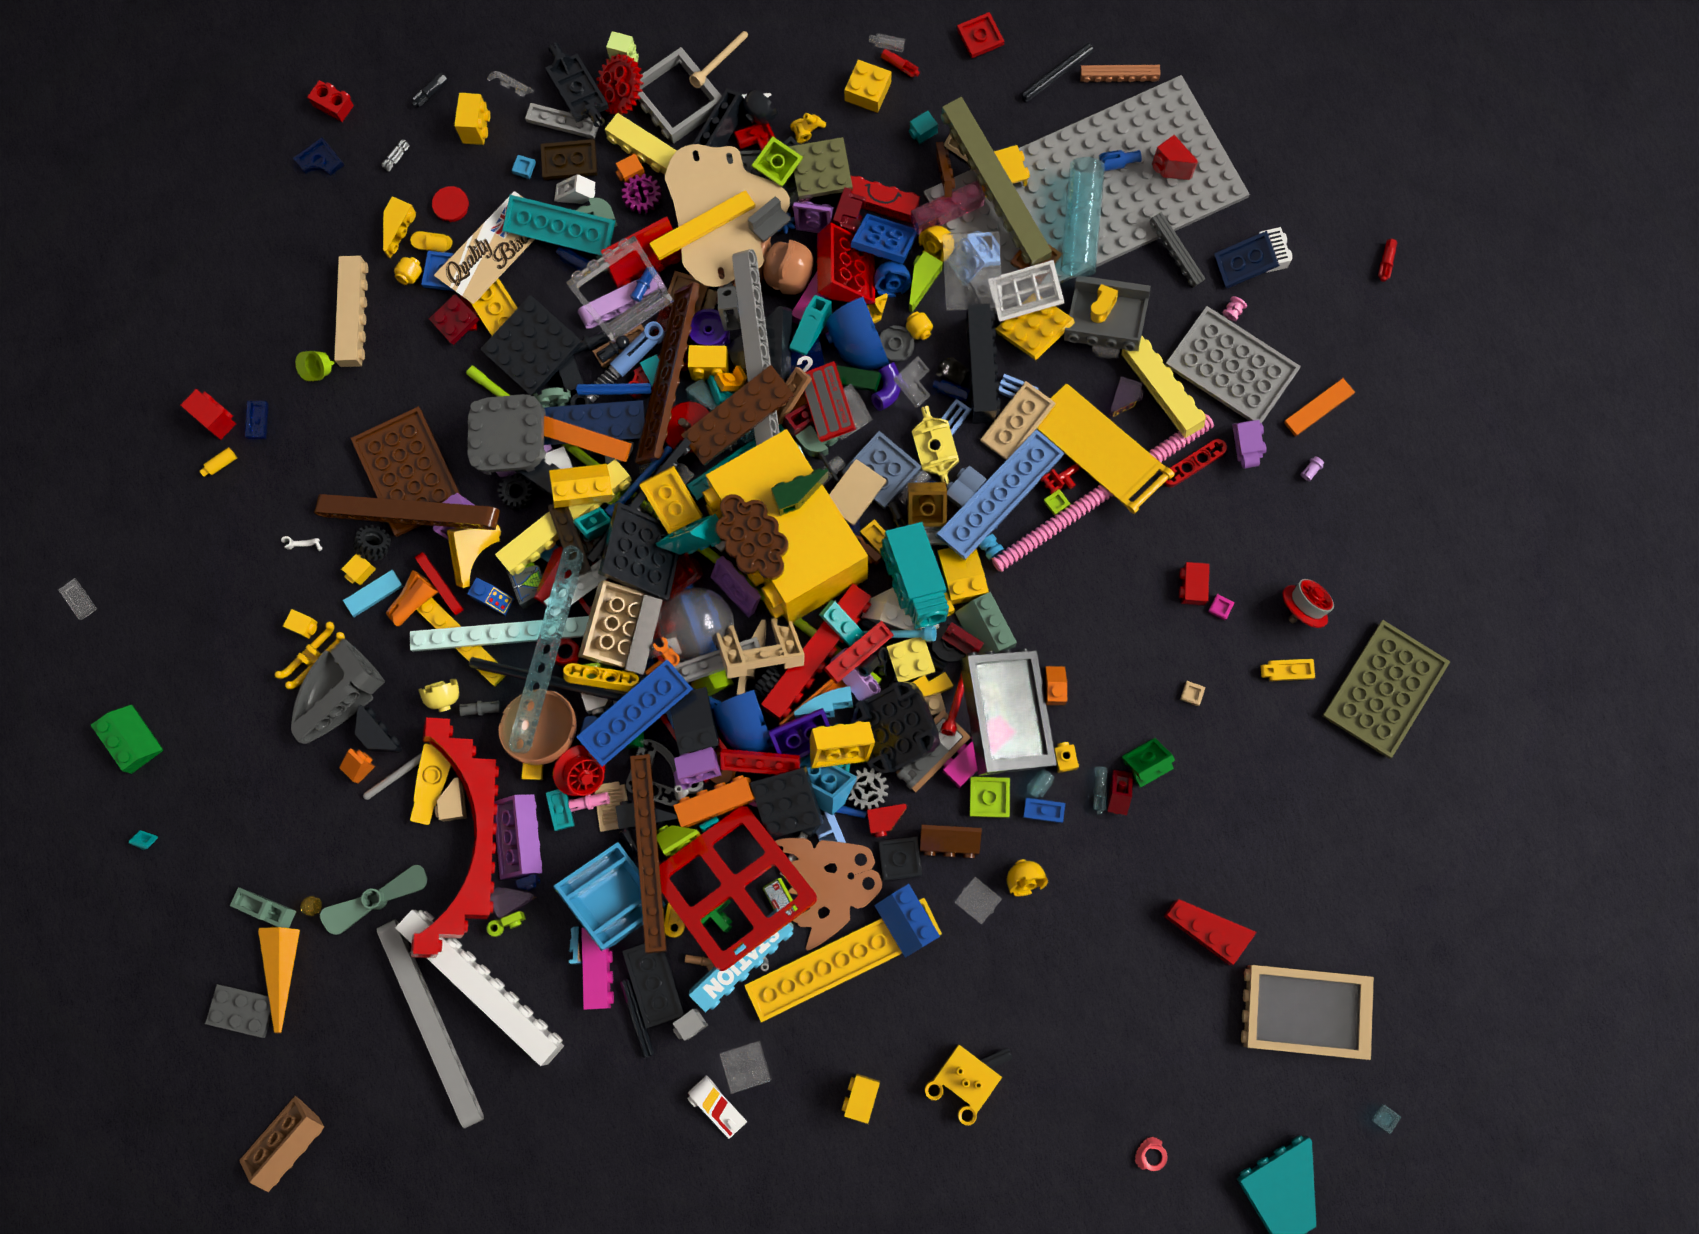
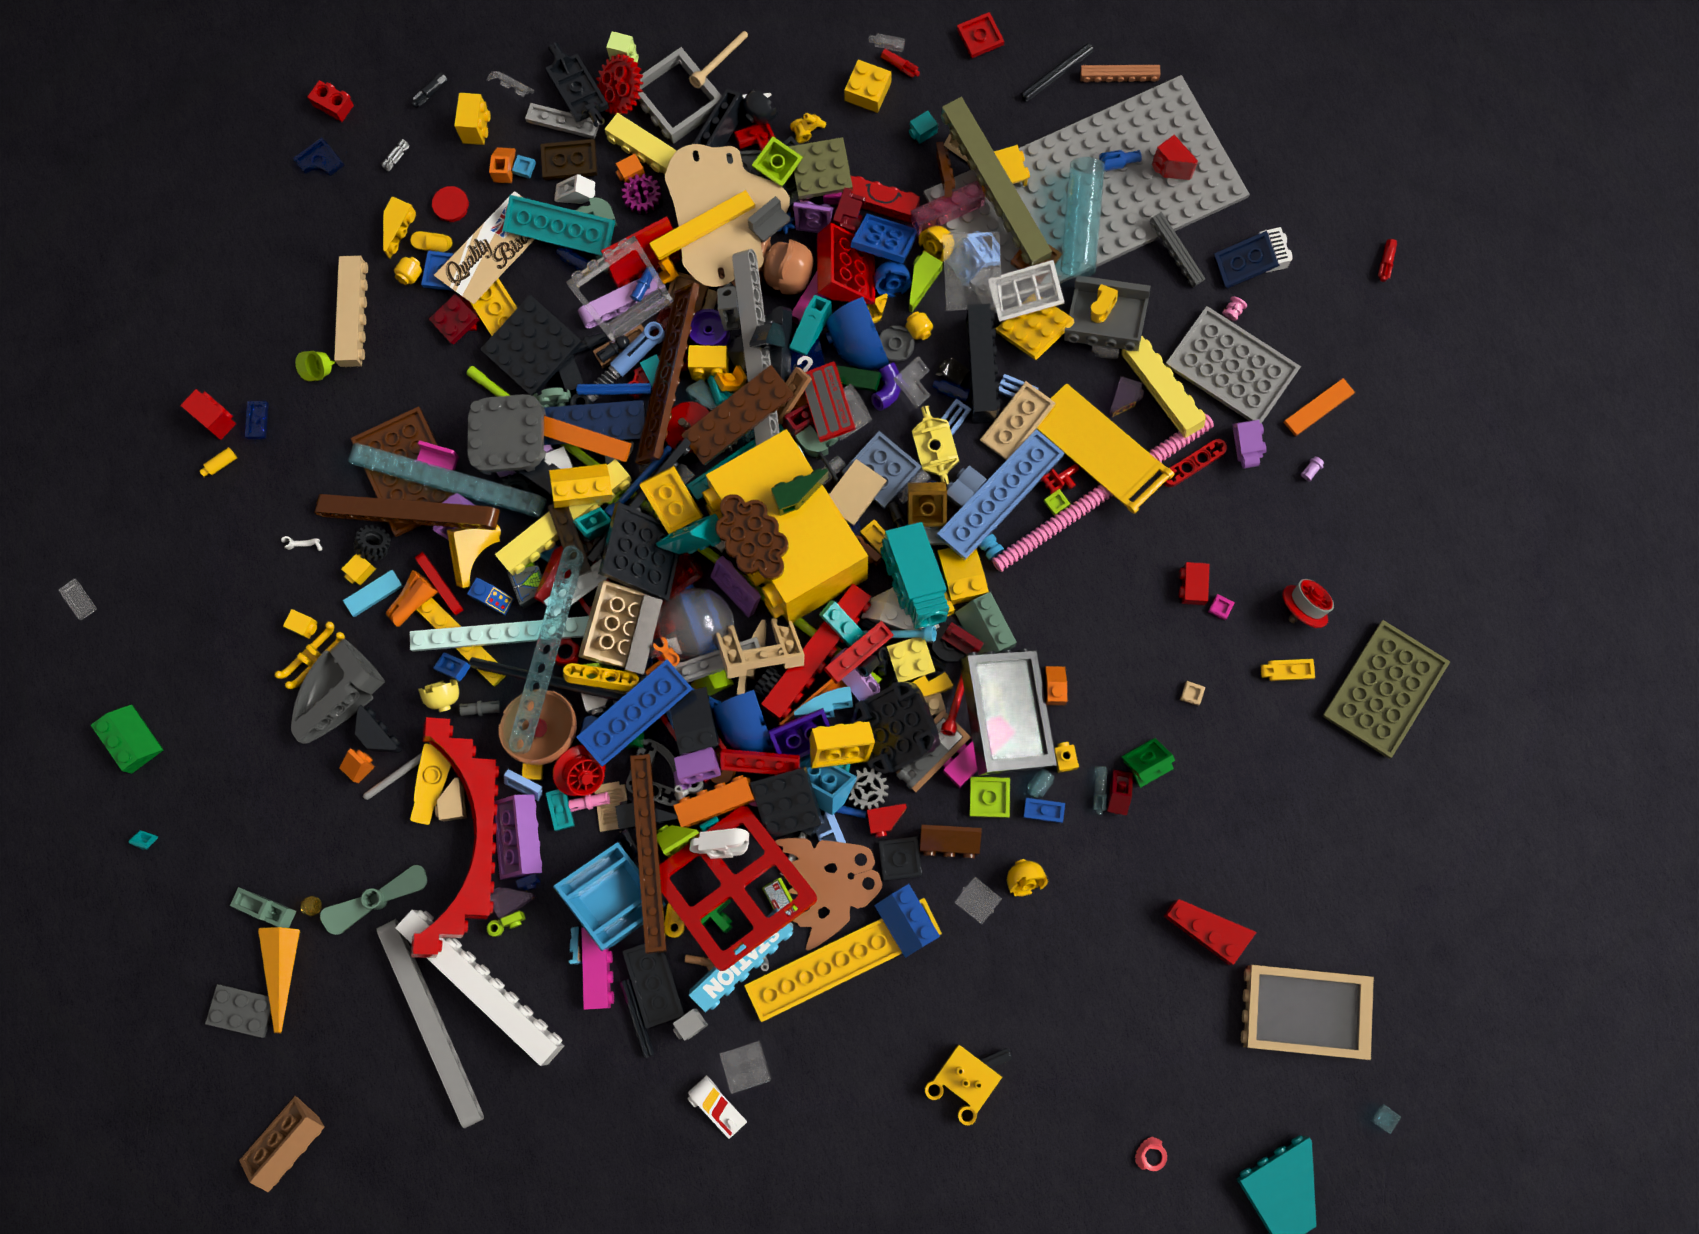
(437, 455): none -> dark pink panel
(447, 480): none -> clear light blue beam
(451, 667): none -> blue plate
(501, 165): none -> orange slope
(522, 784): none -> light blue tile
(541, 728): none -> dark red piece
(669, 270): none -> light orange bracket
(721, 843): none -> white piece
(768, 336): none -> black slope
(832, 199): none -> dark pink tile
(861, 1099): yellow brick -> none

